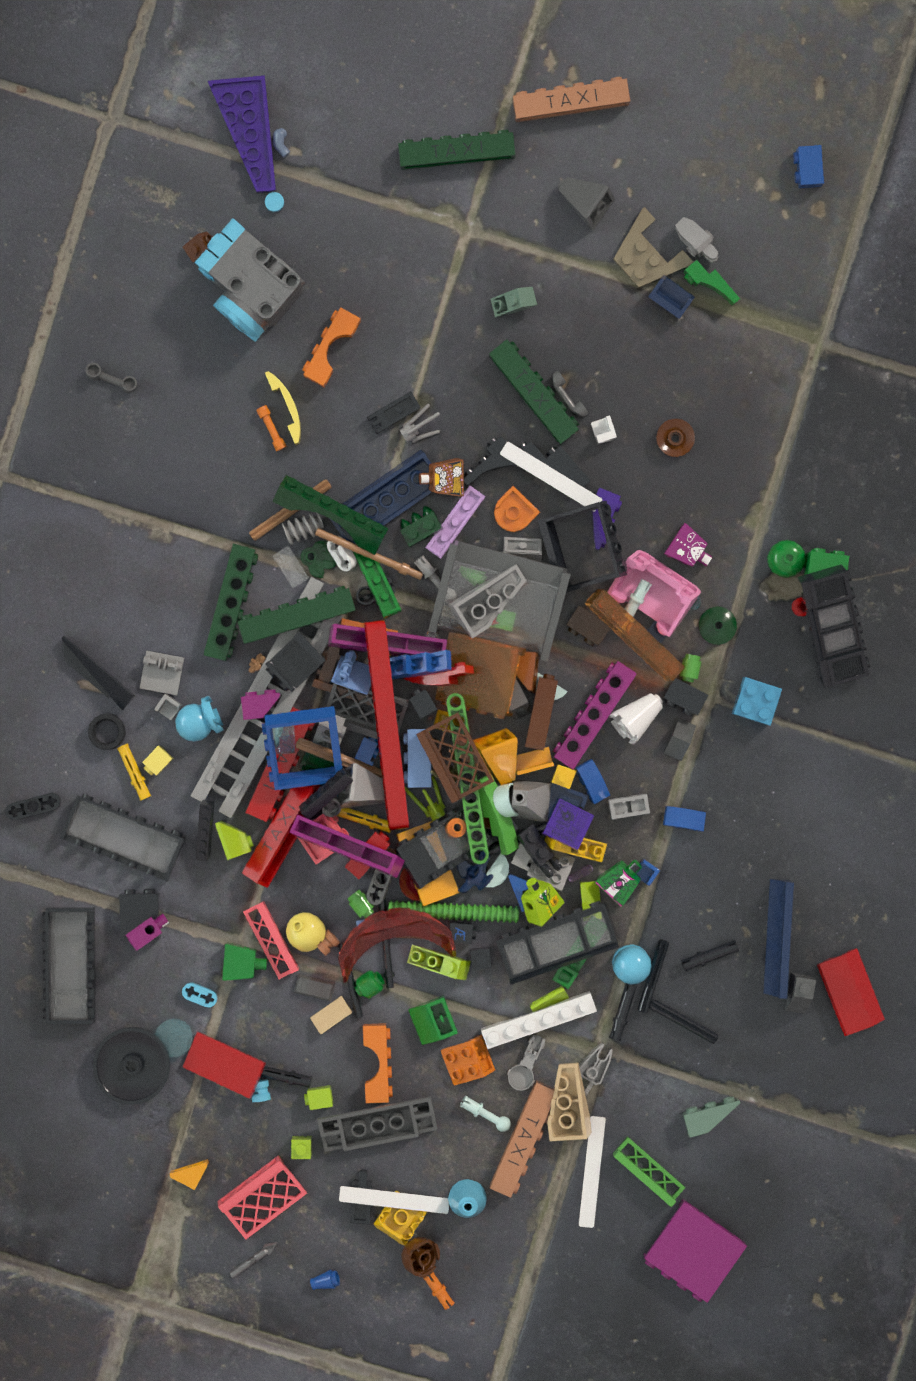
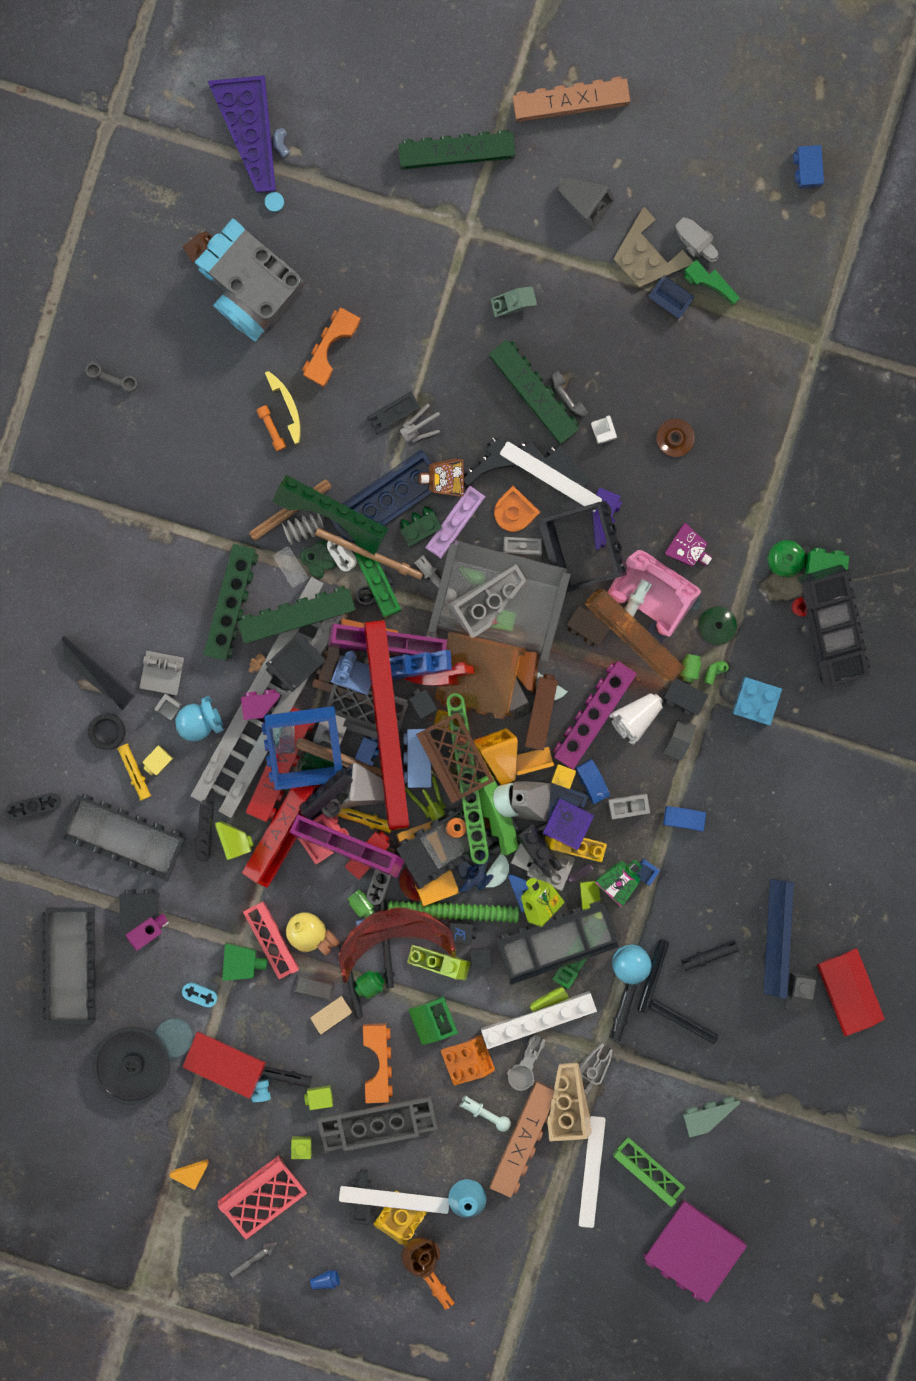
(715, 669): none -> bright green arm

